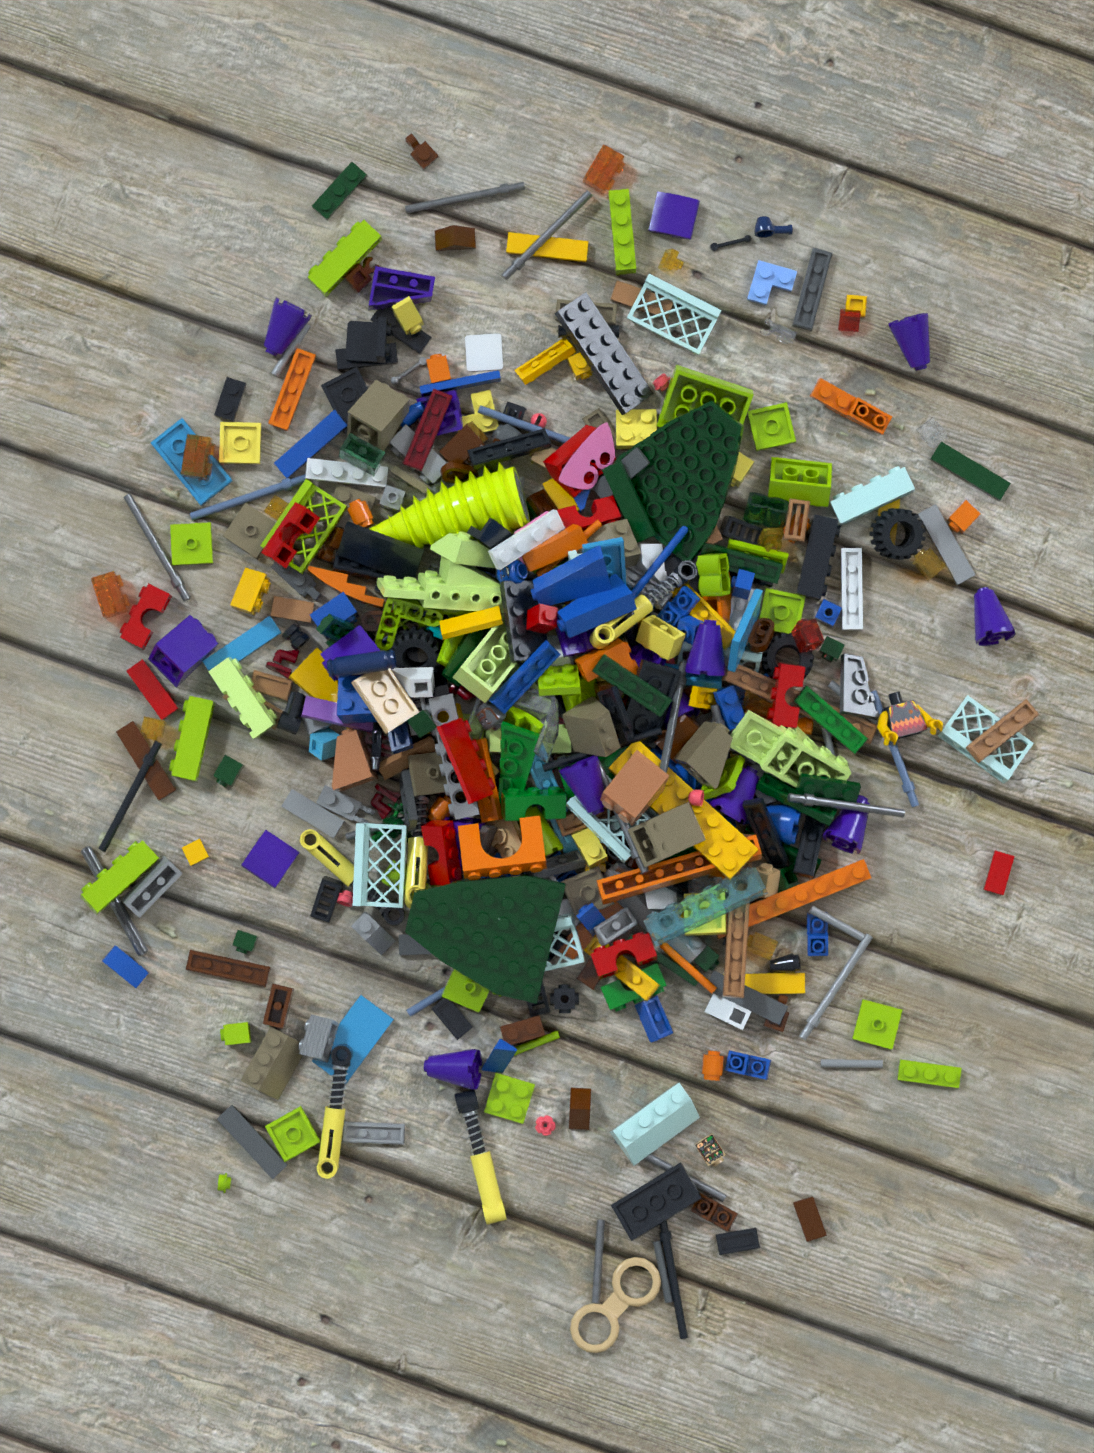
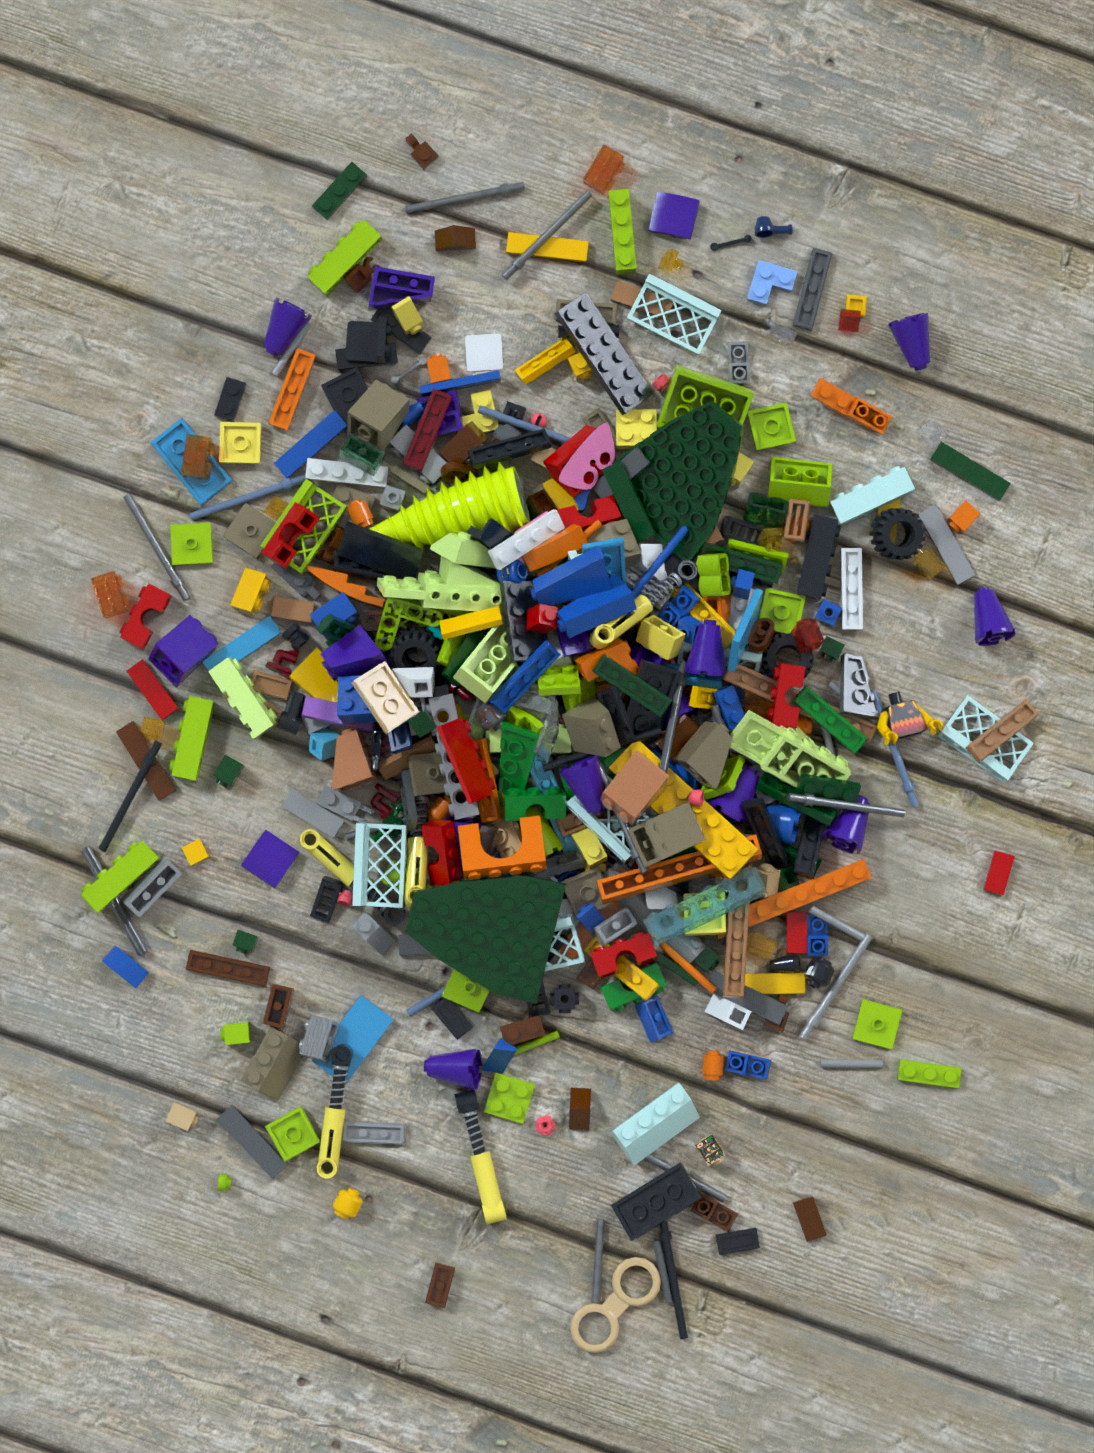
(182, 1116): none -> tan brick
(347, 1203): none -> yellow head
(361, 663): dark blue axle -> none
(440, 1285): none -> reddish brown plate
(738, 362): none -> light grey slope
(796, 932): none -> red tile
(819, 972): none -> black head

